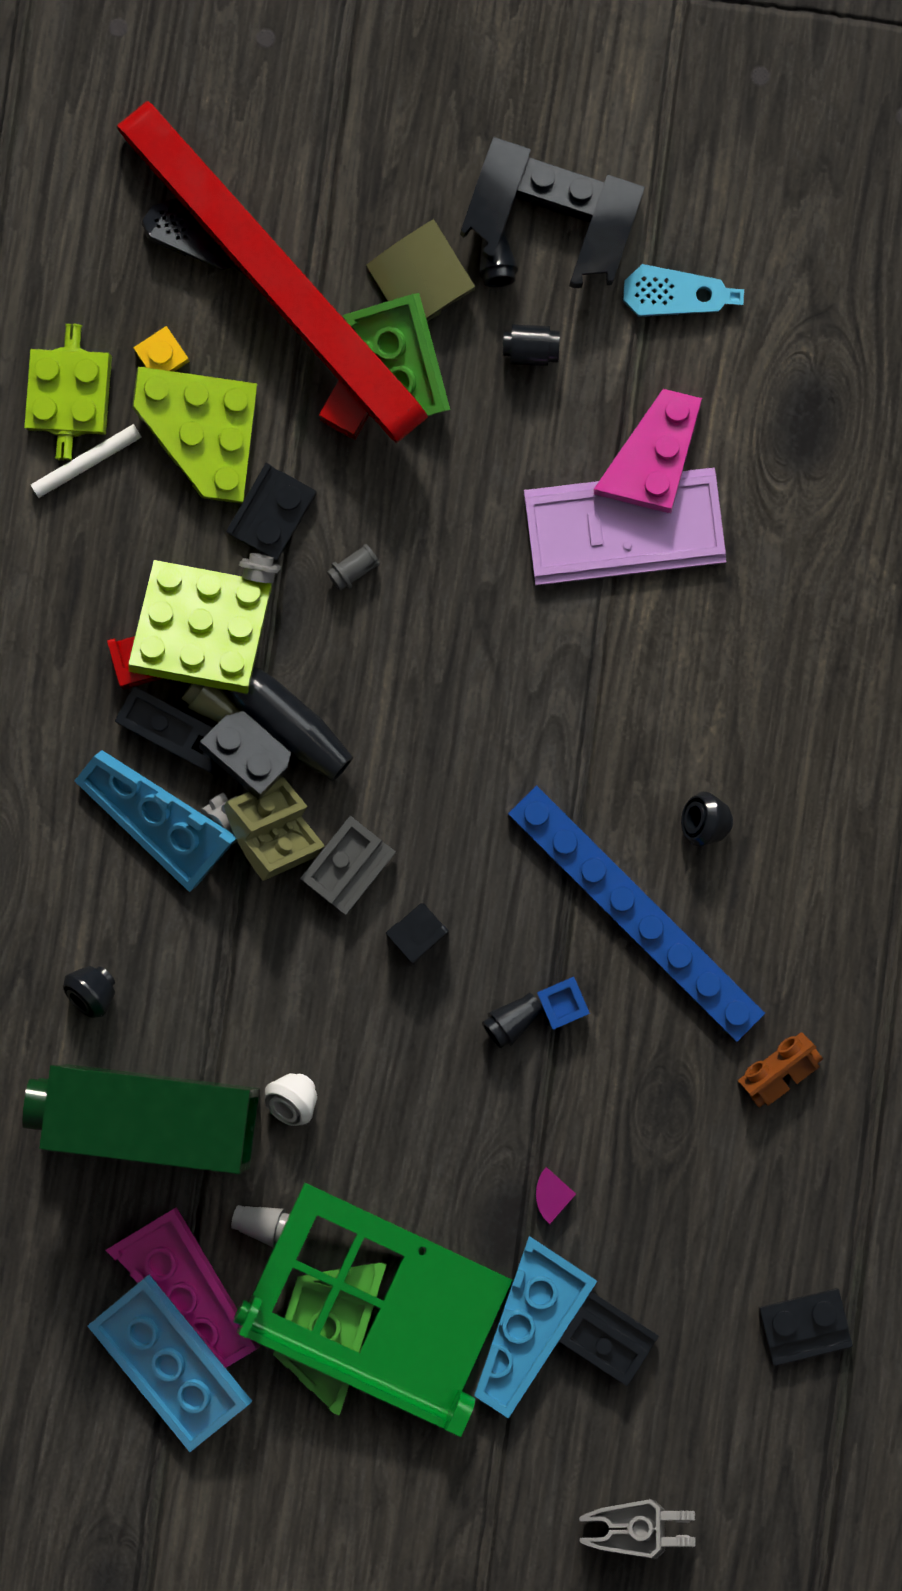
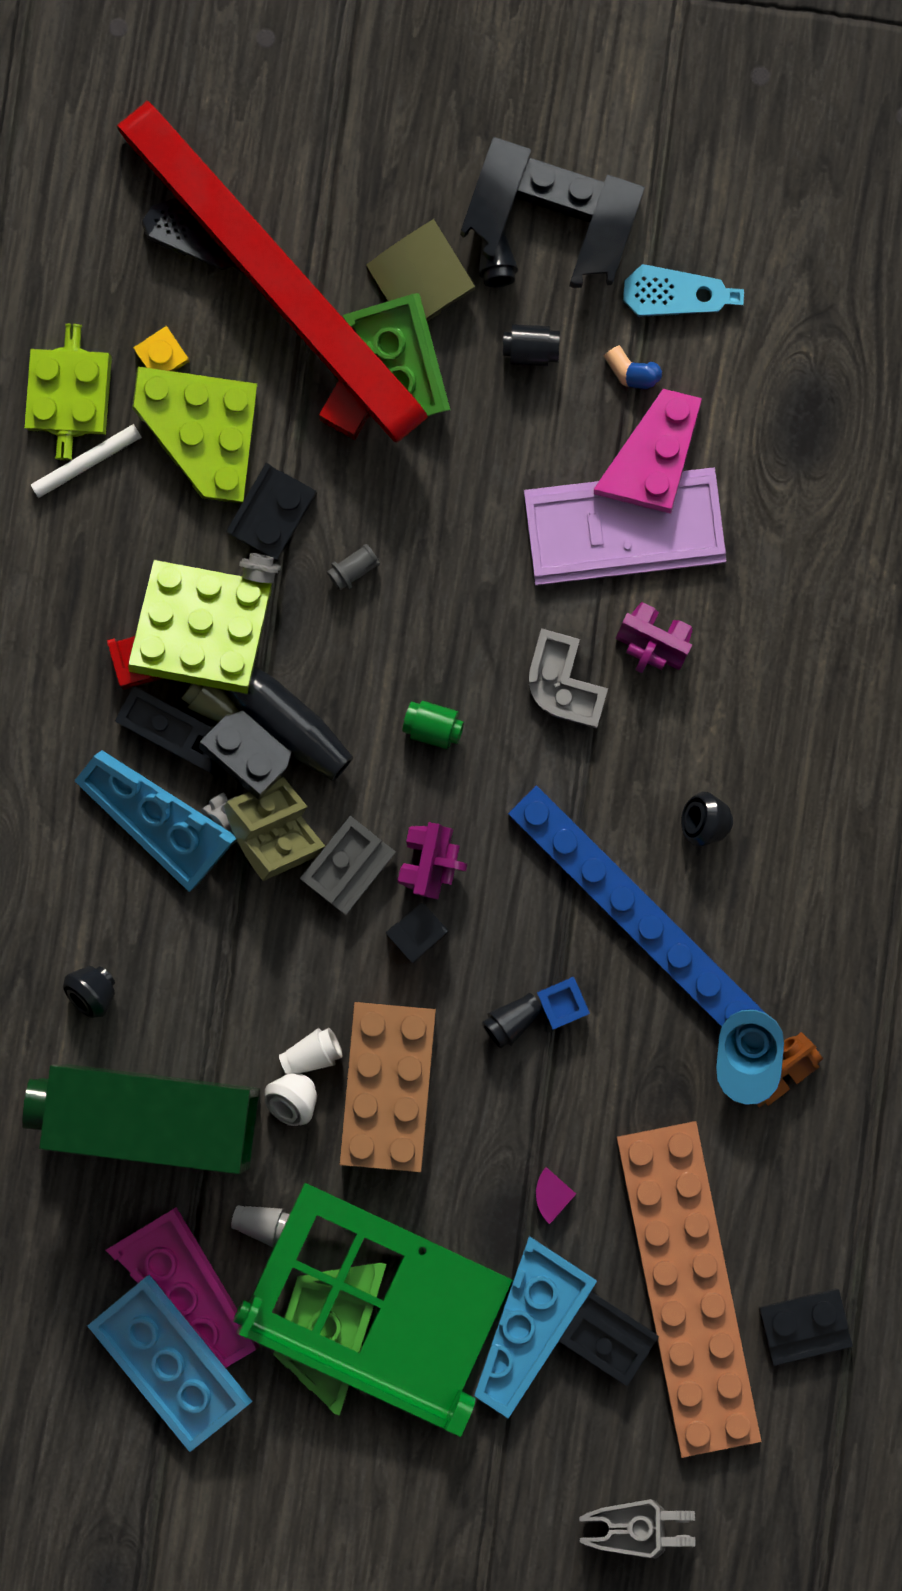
(312, 1053): none -> white cone
(388, 1087): none -> medium nougat brick
(433, 724): none -> green brick
(436, 862): none -> magenta hips
(554, 689): none -> light grey plate
(630, 373): none -> arm
(651, 643): none -> magenta hips
(688, 1289): none -> nougat plate
(750, 1056): none -> dark azure piece

